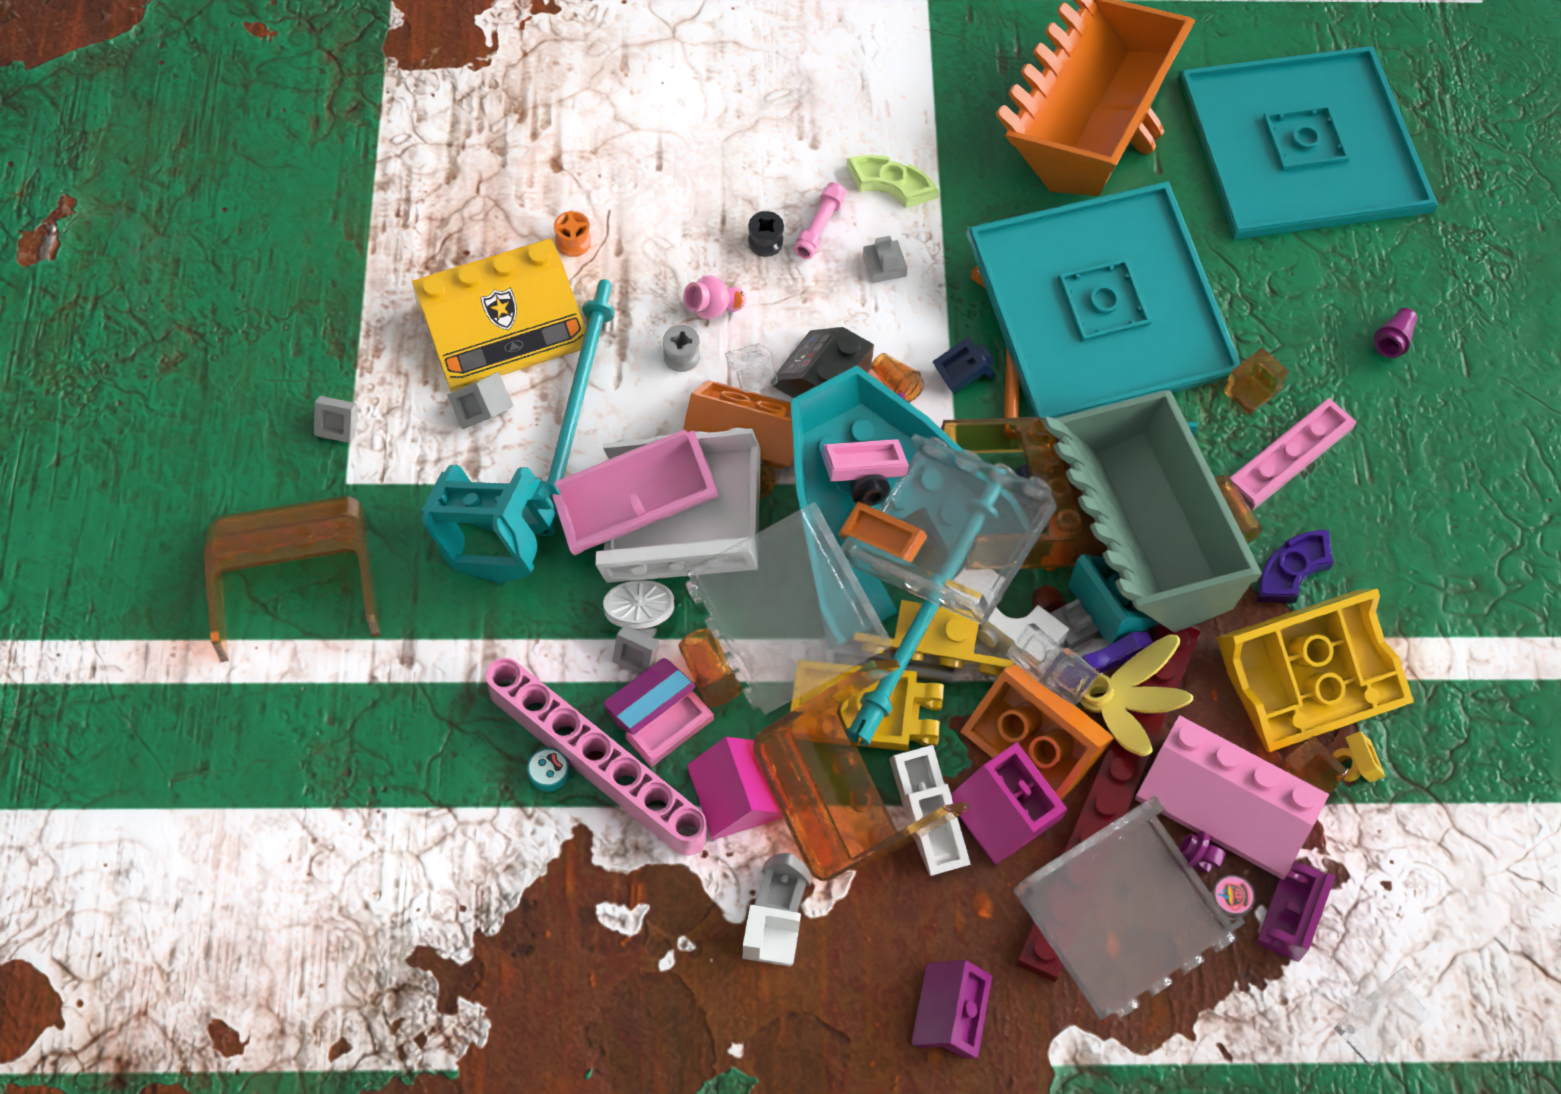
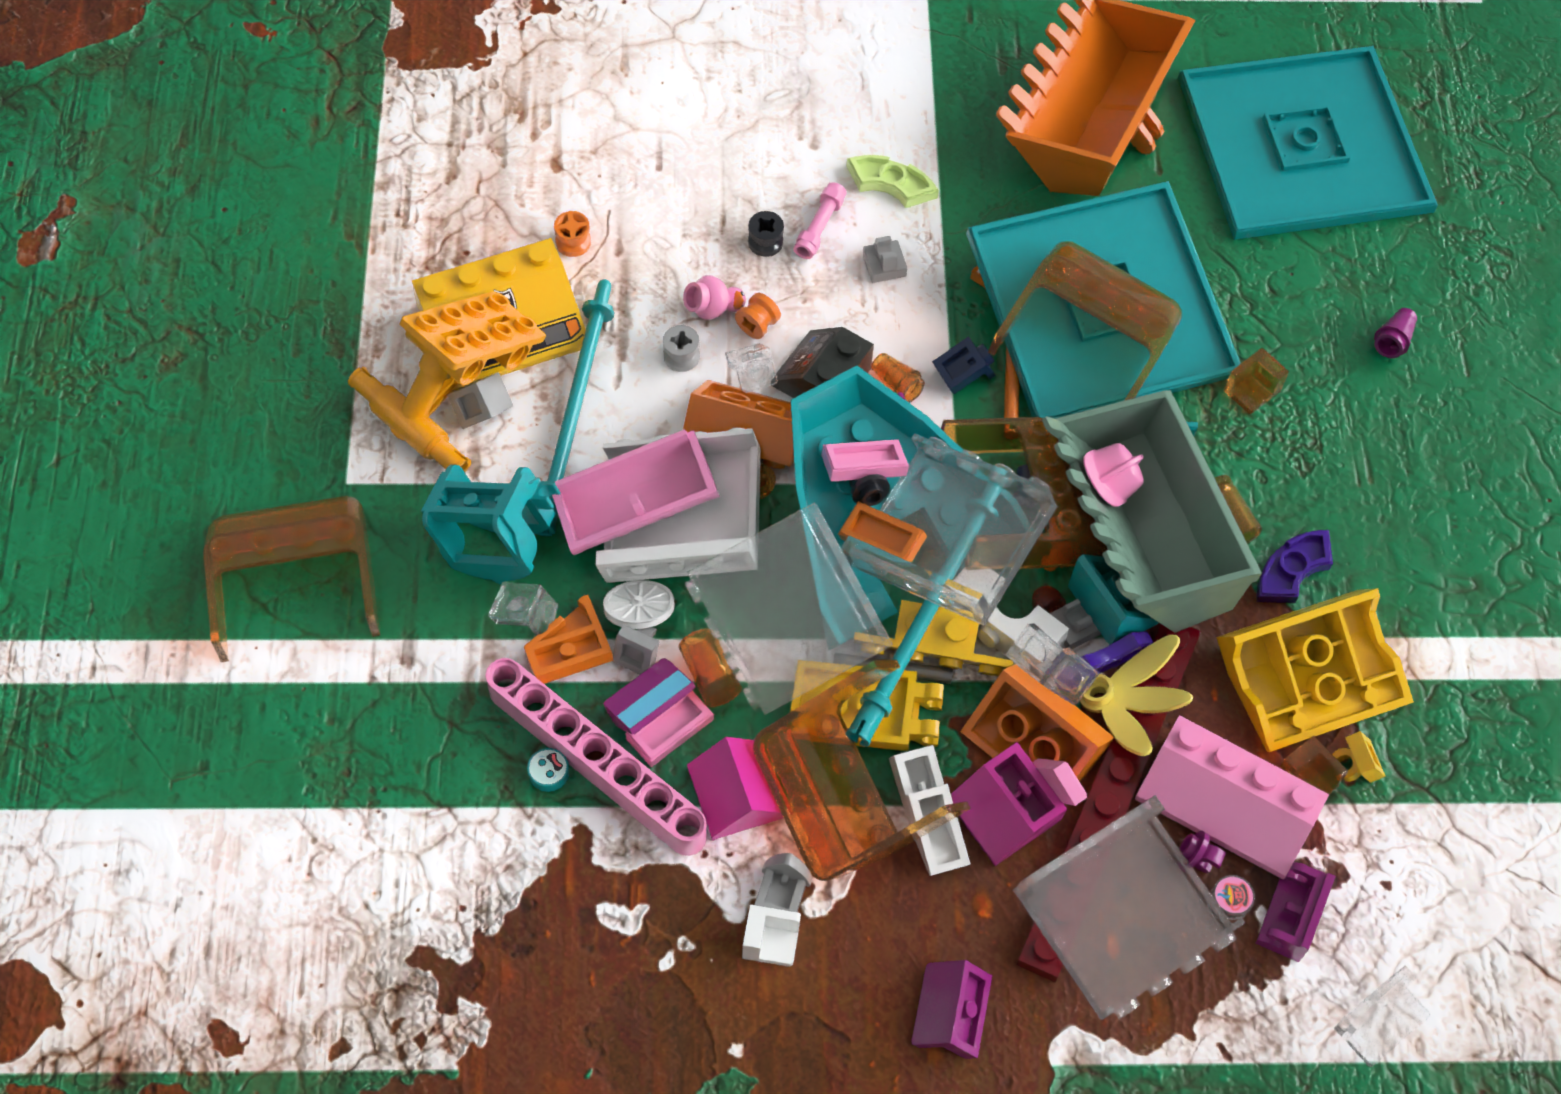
(335, 419): light grey tile -> none
(455, 349): none -> light orange plate
(524, 606): none -> clear bracket
(569, 645): none -> orange wing
(757, 315): none -> orange wheel
(1061, 780): none -> bright pink tile
(1105, 294): none -> clear orange windscreen
(1114, 473): none -> bright pink piece
(1292, 453): bright pink tile -> none

